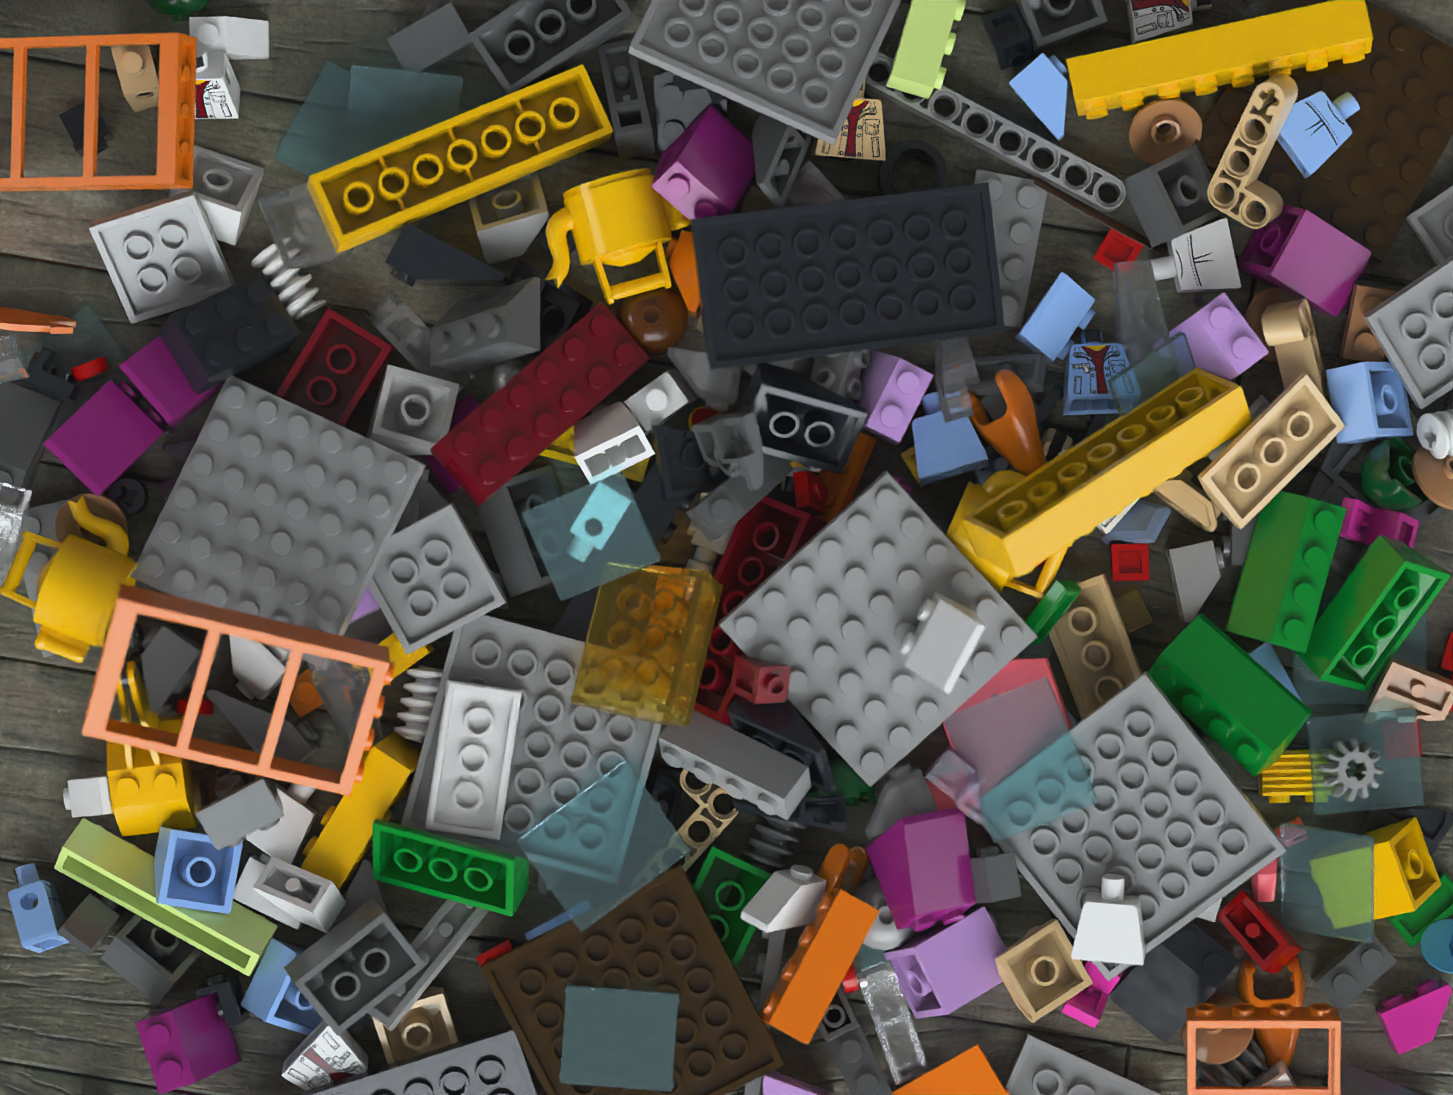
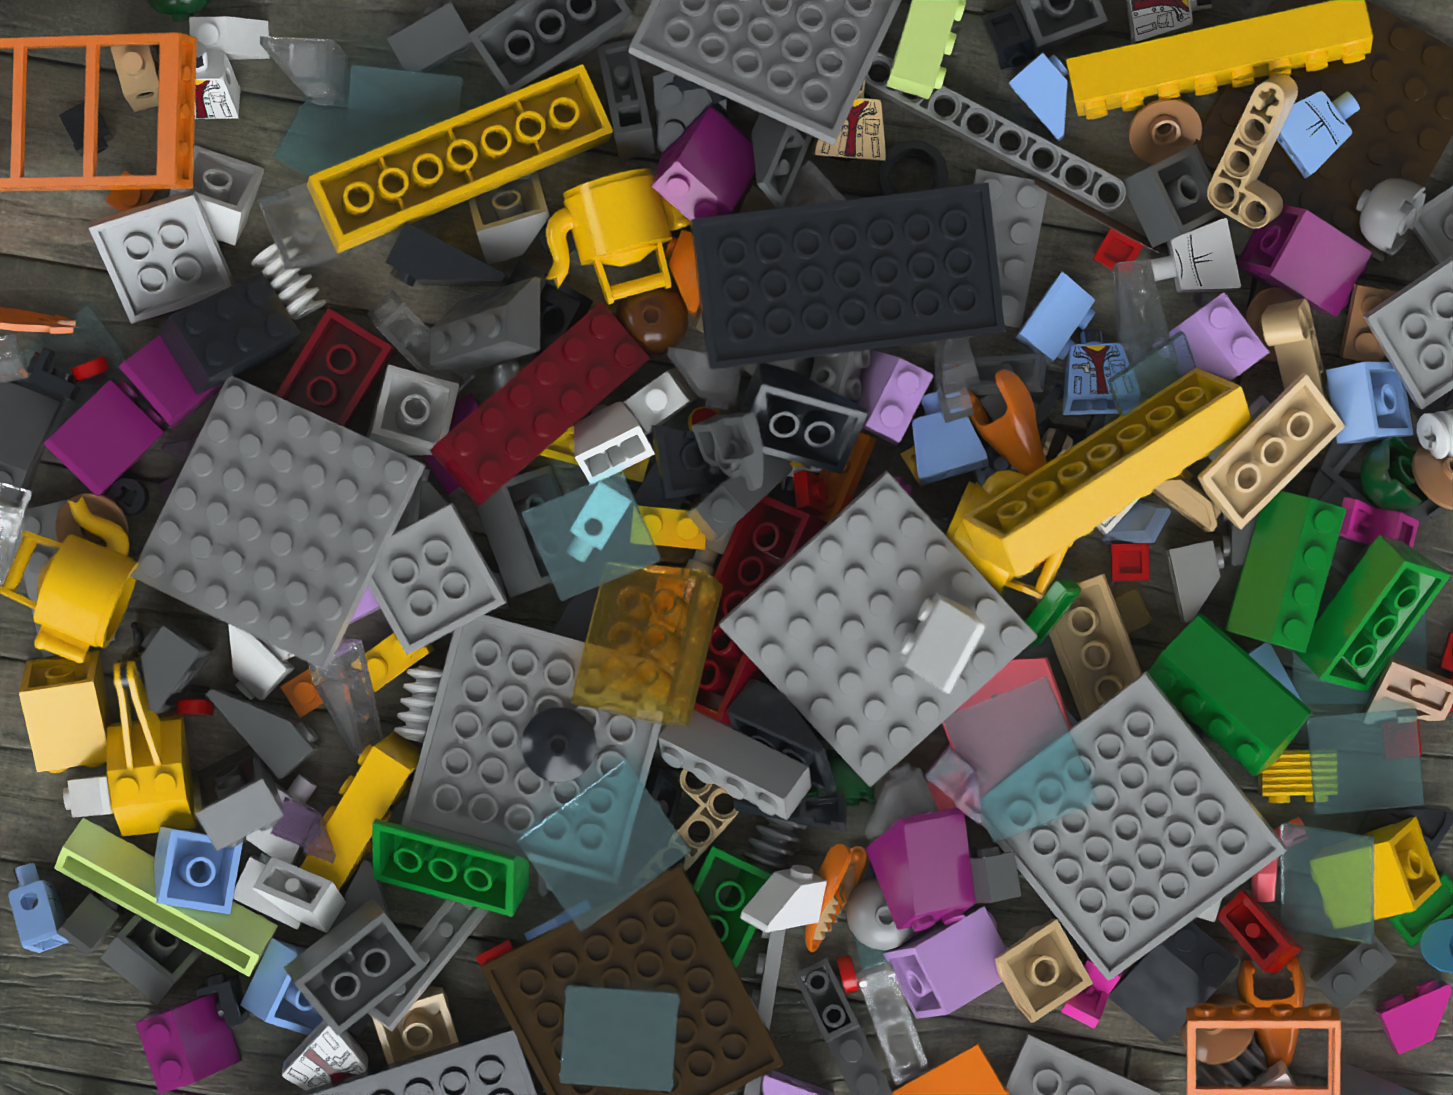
(66, 712): none -> yellow slope
(131, 198): none -> orange plate
(217, 619): orange window -> none
(305, 828): none -> clear purple slope
(312, 64): none -> clear slope
(473, 759): white tile -> none
(562, 724): none -> black dish
(672, 528): none -> yellow plate
(760, 681): dark red bracket -> none
(818, 965): orange wedge -> none
(1110, 925): white torso -> none
(1365, 769): light grey gear -> none
(1389, 212): none -> light grey cylinder

